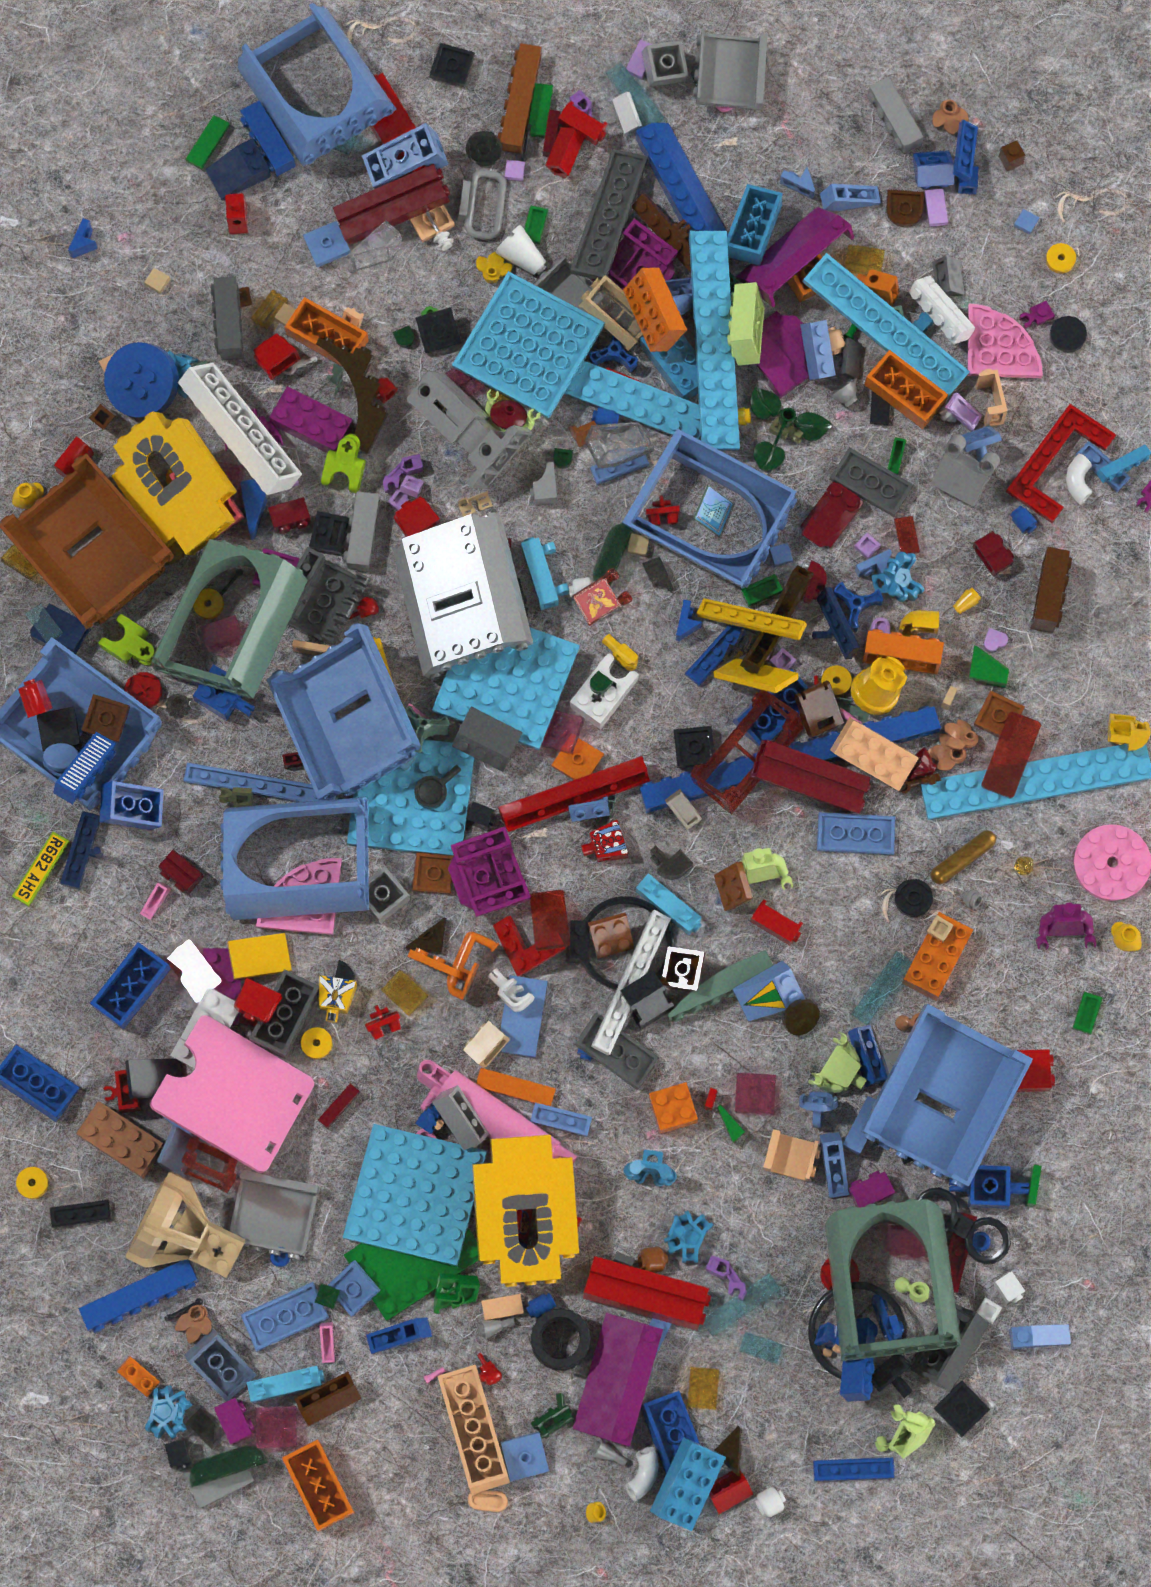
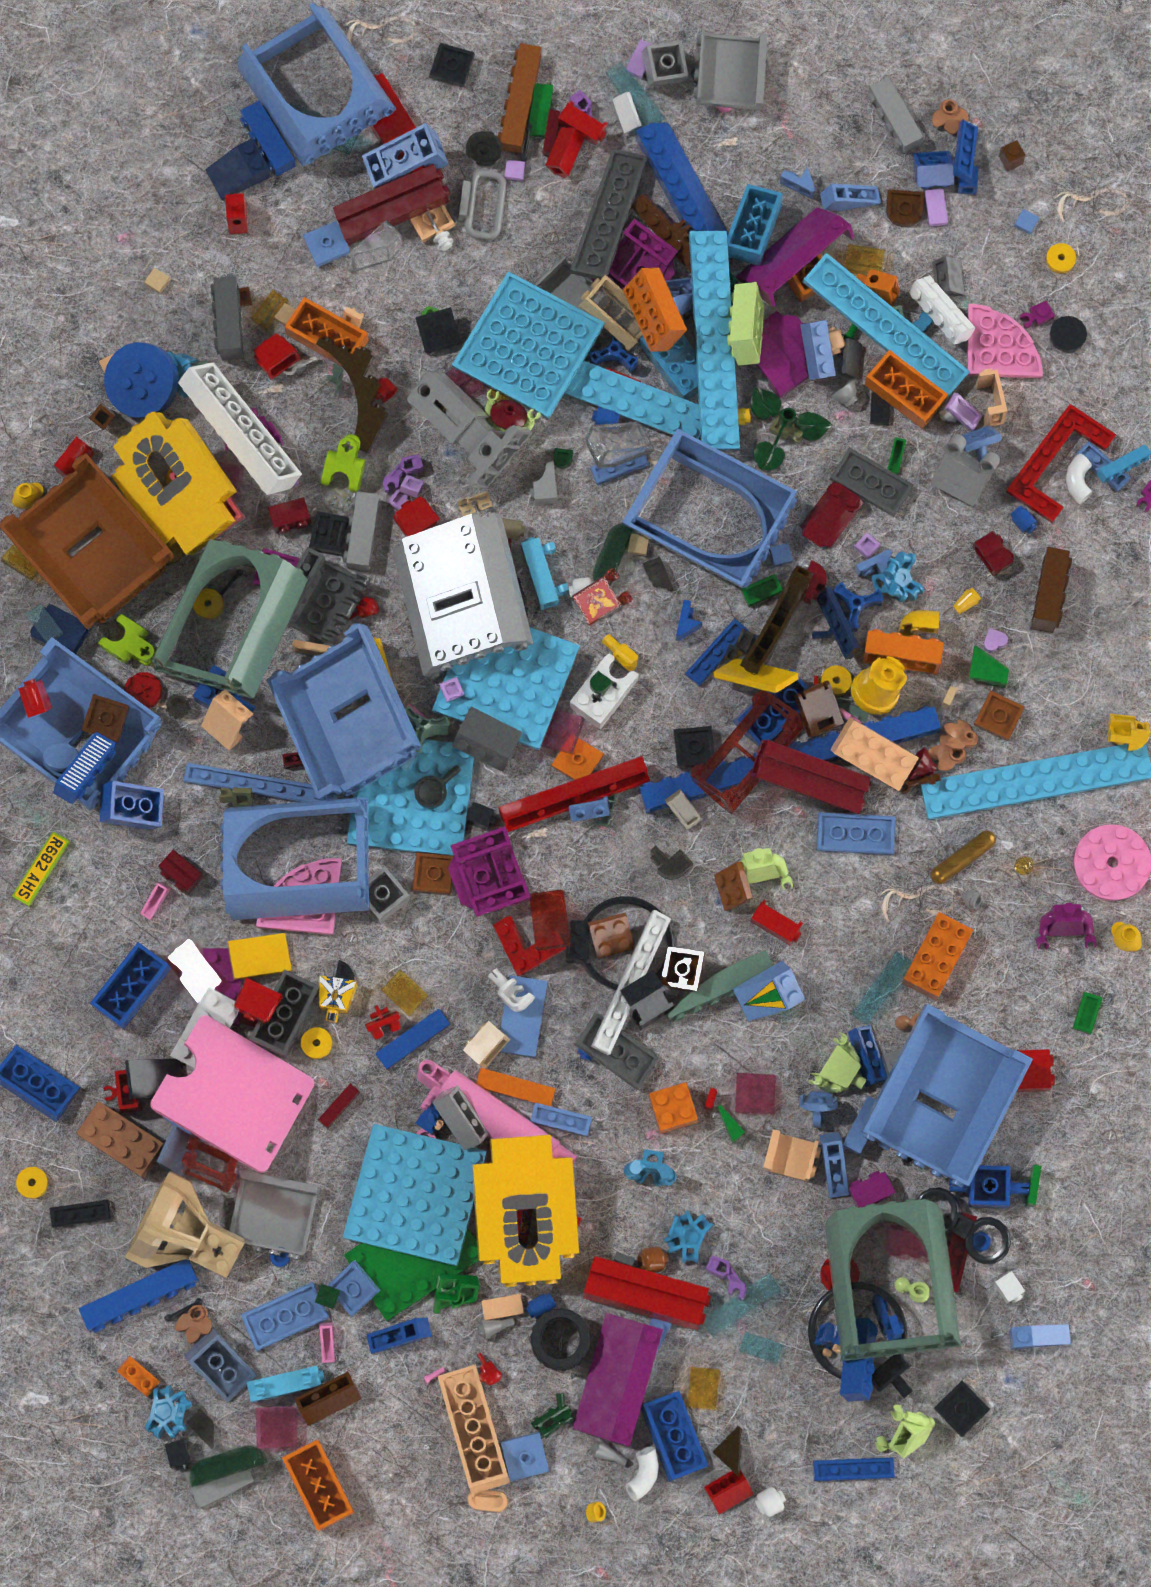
(58, 727): black tile -> none
(80, 243): blue slope -> none
(81, 850): dark blue plate -> none
(207, 142): green tile -> none
(221, 634): clear pink brick -> none
(225, 719): none -> light nougat panel
(234, 1421): magenta brick -> none
(254, 503): blue slope -> none
(310, 420): magenta brick -> none
(338, 501): none -> clear head
(404, 336): dark green tile -> none
(412, 1039): none -> blue tile
(431, 939): dark brown tile -> none
(451, 689): none -> lavender tile
(457, 970): orange plate -> none
(492, 264): yellow plate -> none
(514, 528): none -> dark tan brick
(522, 252): white cone -> none
(535, 223): green tile -> none
(580, 433): dark orange tile -> none
(606, 843): torso -> none
(669, 904): medium azure brick -> none
(671, 512): red hips -> none
(687, 1484): dark azure brick -> none
(713, 511): piece -> none
(751, 619): yellow tile -> none
(783, 660): lavender tile -> none
(801, 1017): dark brown tile -> none
(881, 624): lavender tile -> none
(906, 535): clear red plate -> none
(913, 898): black tile -> none
(940, 928): tan tile -> none
(945, 1365): dark grey slope -> none
(988, 1310): white tile -> none
(1011, 755): clear red piece -> none

